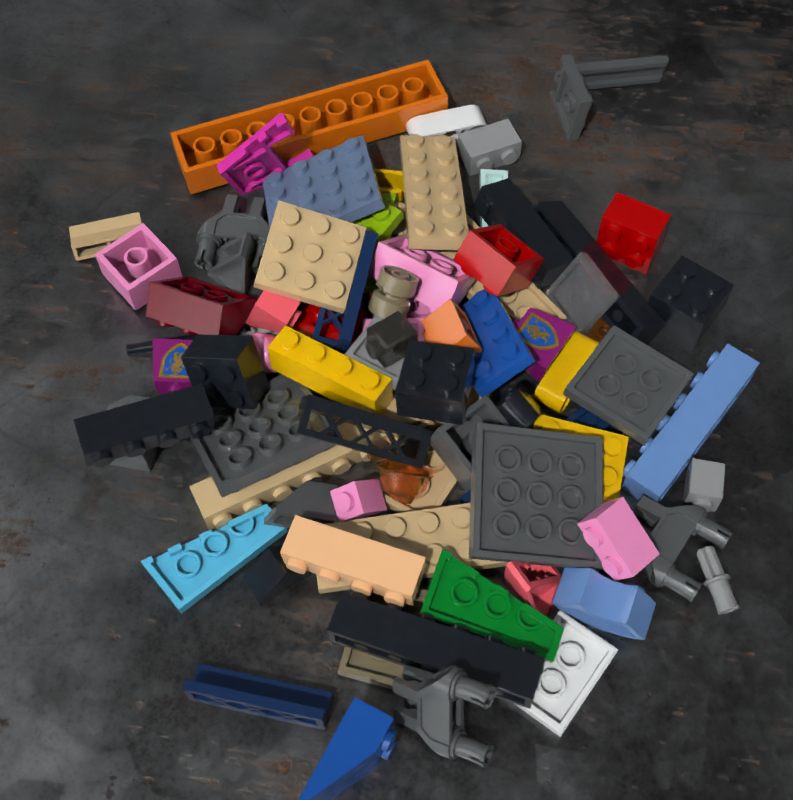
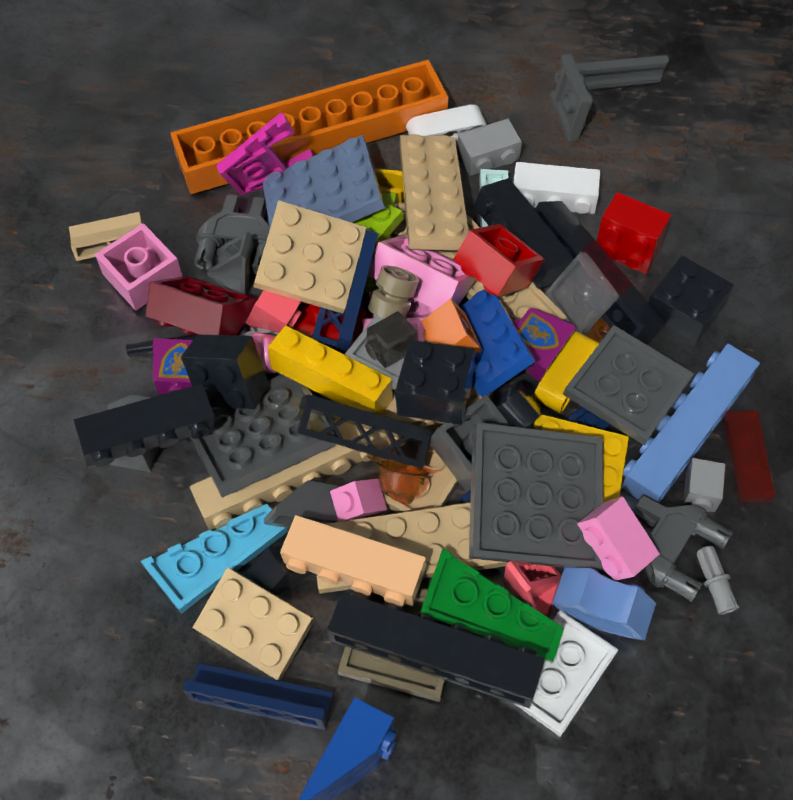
(254, 623): none -> tan plate
(437, 710): dark grey connector -> none
(573, 186): none -> white brick
(749, 456): none -> clear red tile

